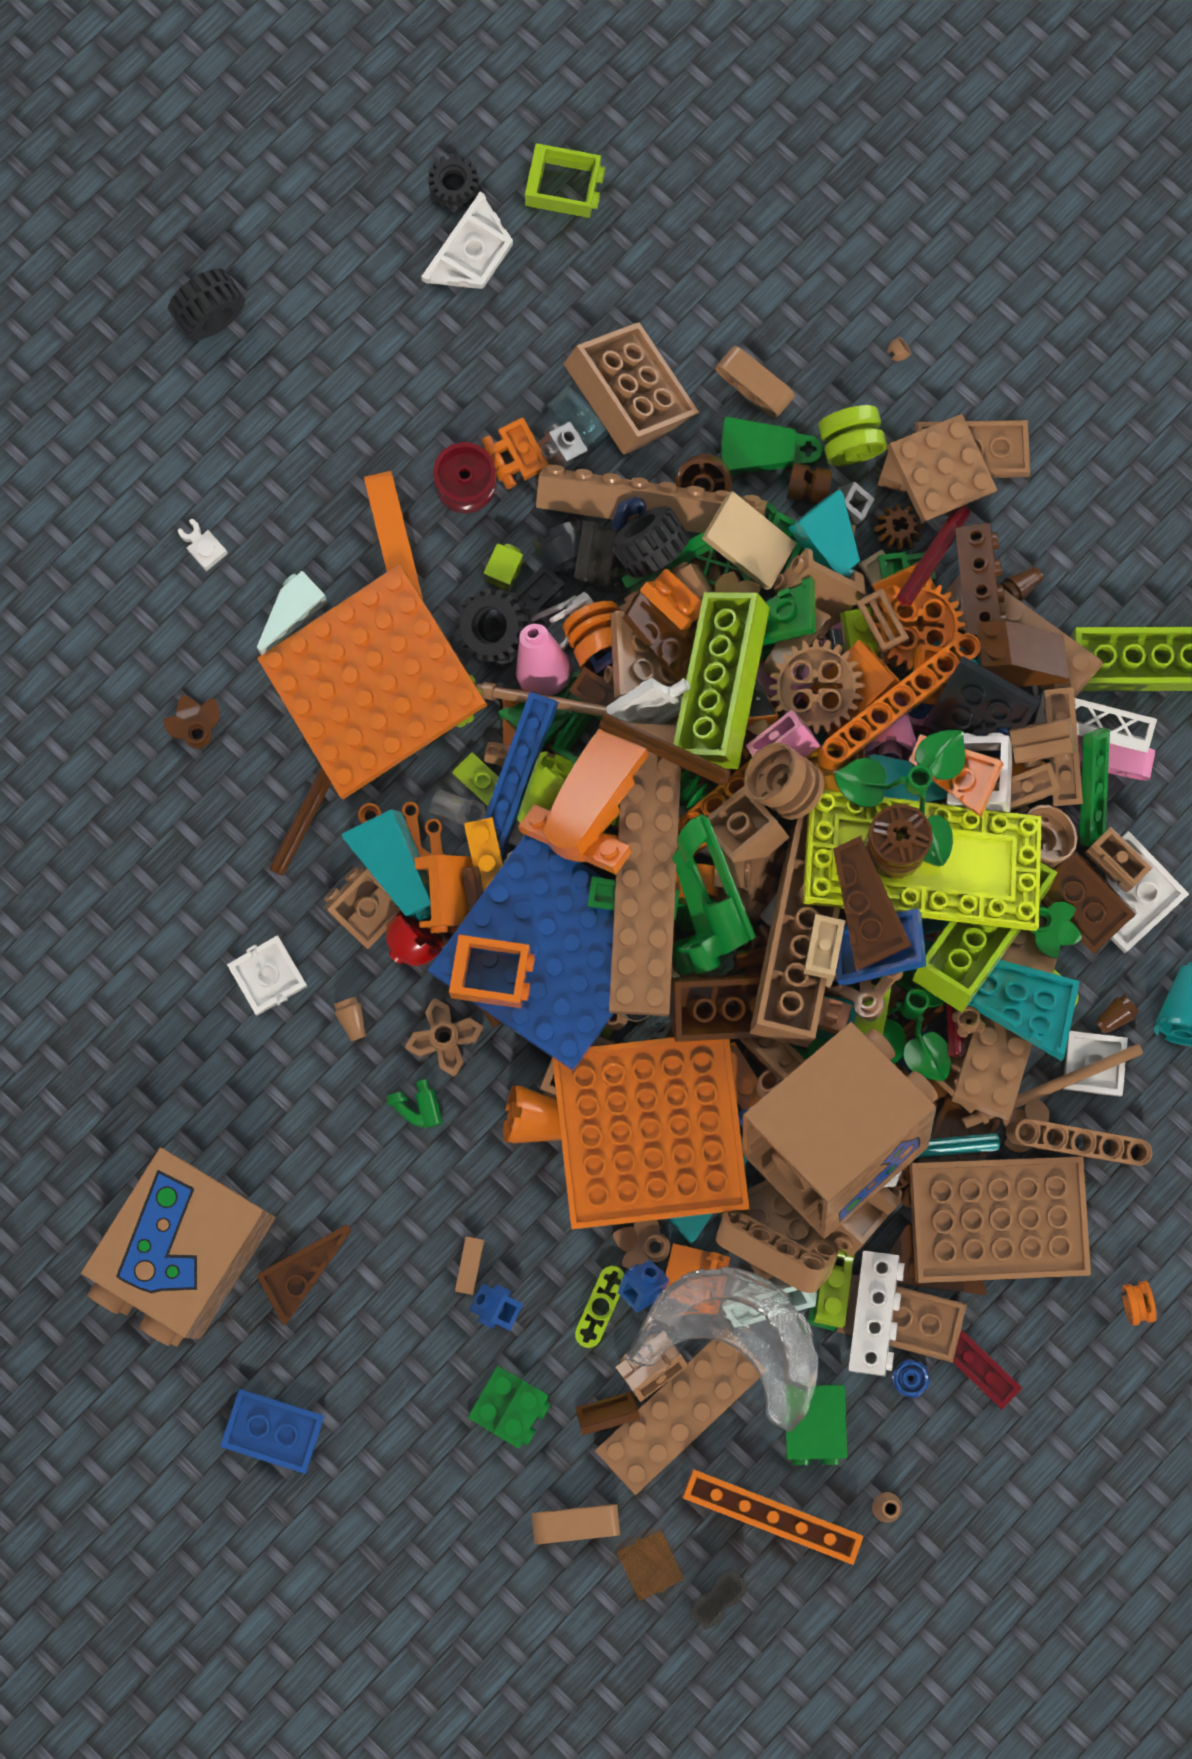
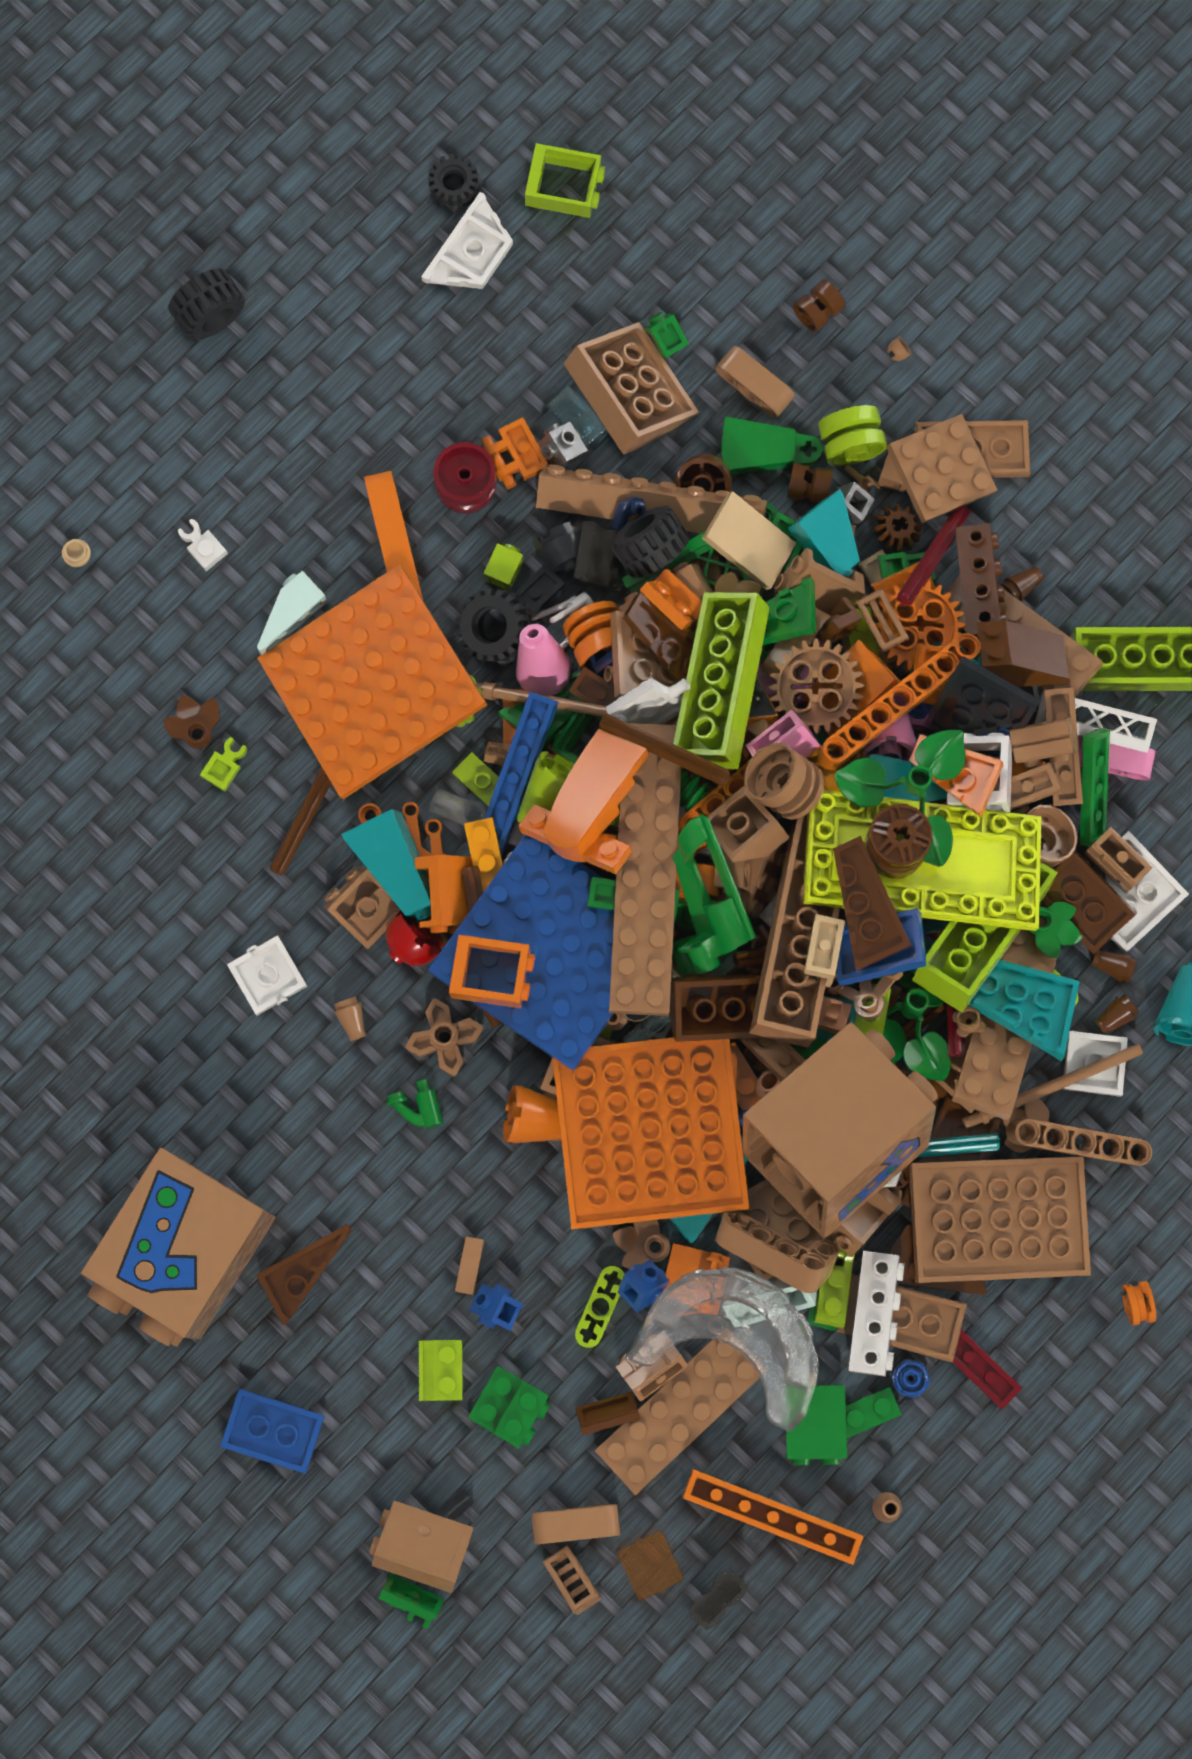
(76, 553): none -> tan plate
(222, 768): none -> lime plate
(411, 1598): none -> green plate
(424, 1543): none -> medium nougat piece
(440, 1370): none -> lime plate
(585, 1603): none -> medium nougat slope
(666, 334): none -> green bracket
(821, 303): none -> reddish brown wheel
(843, 621): none -> reddish brown bracket
(863, 482): none -> medium nougat hand
(871, 1411): none -> green plate
(1115, 965): none -> reddish brown cone

